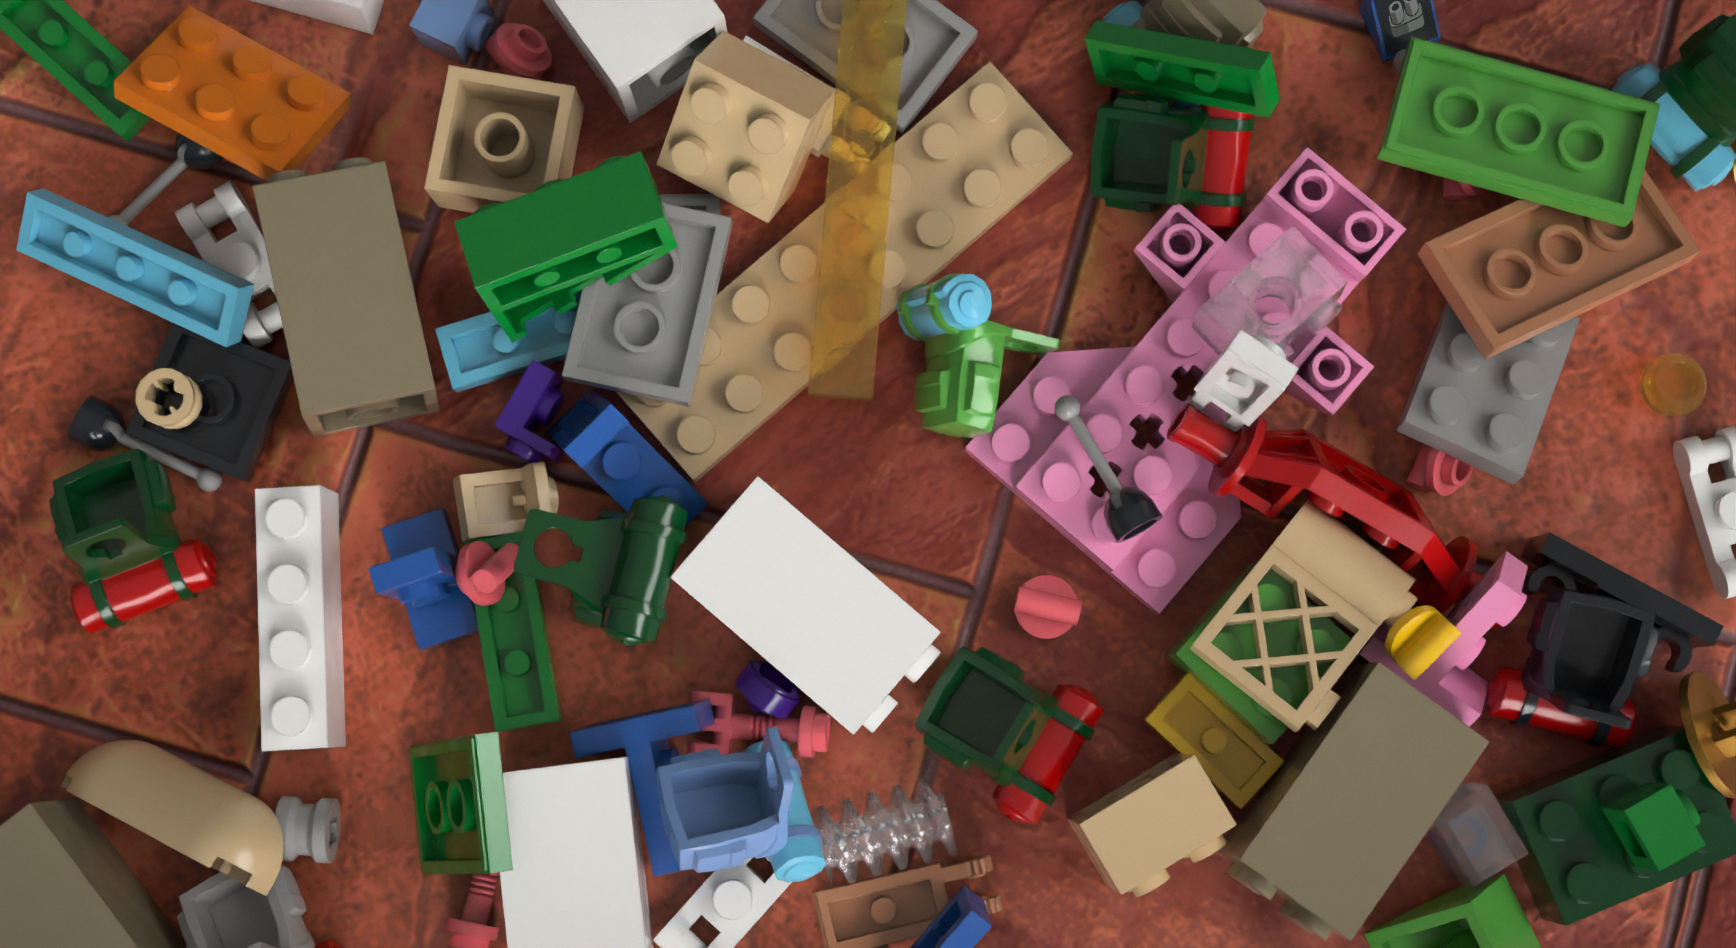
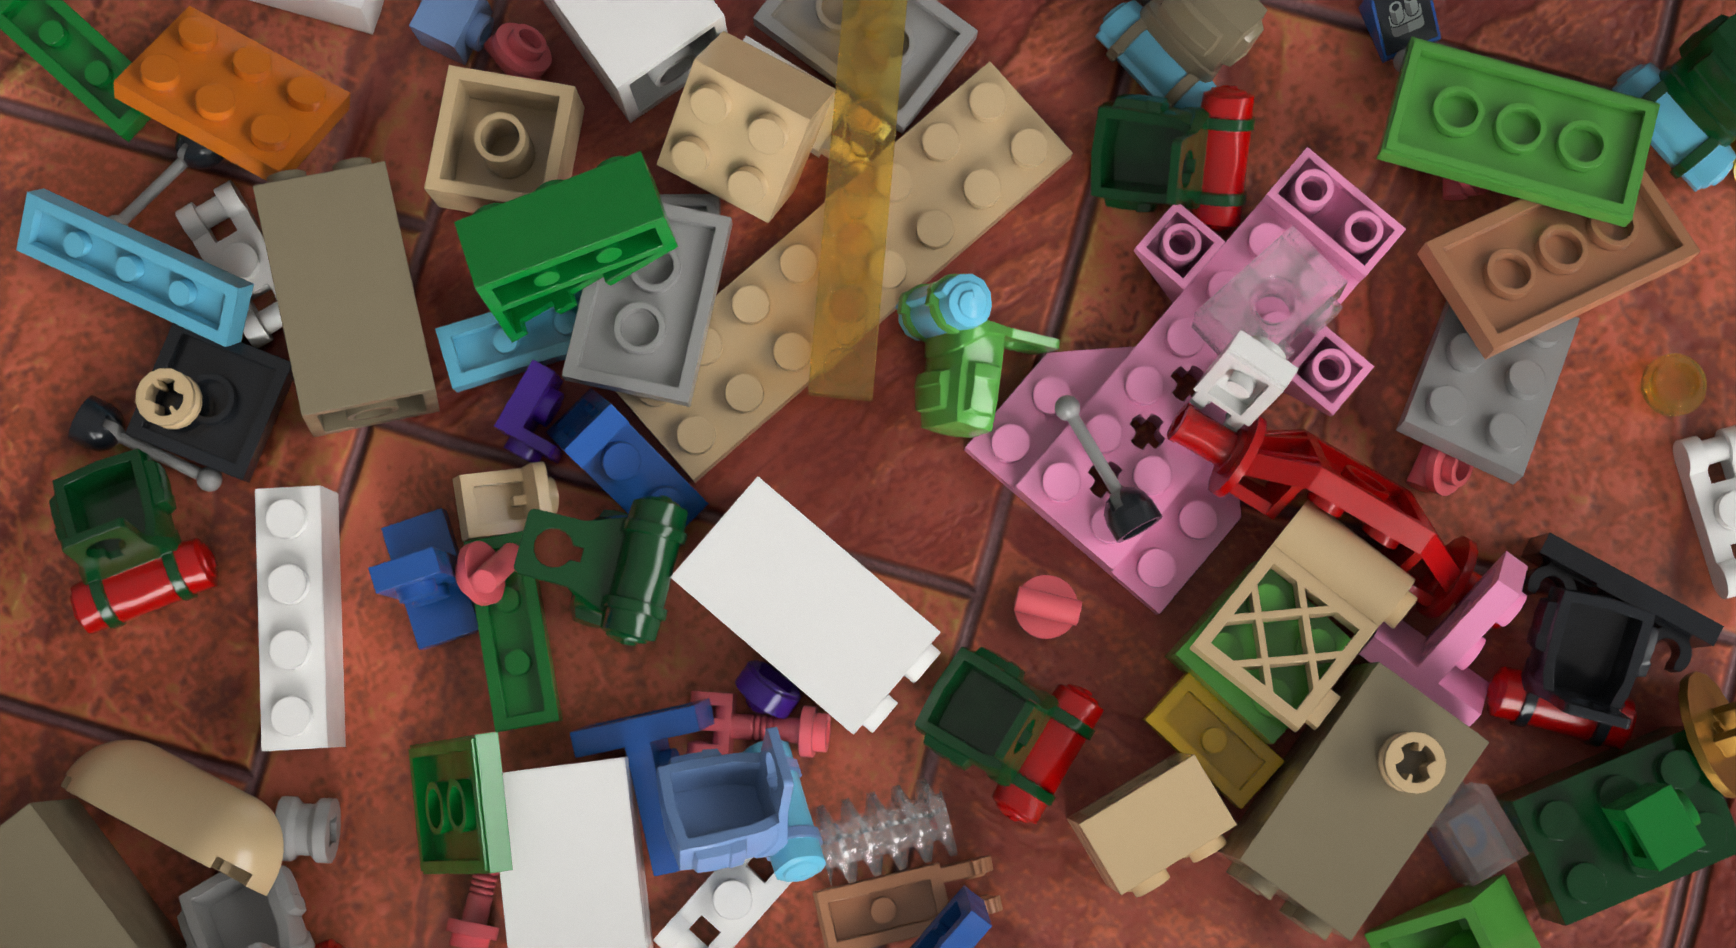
(1183, 68): green plate -> none
(1419, 639): yellow plate -> none
(1430, 770): none -> tan bush

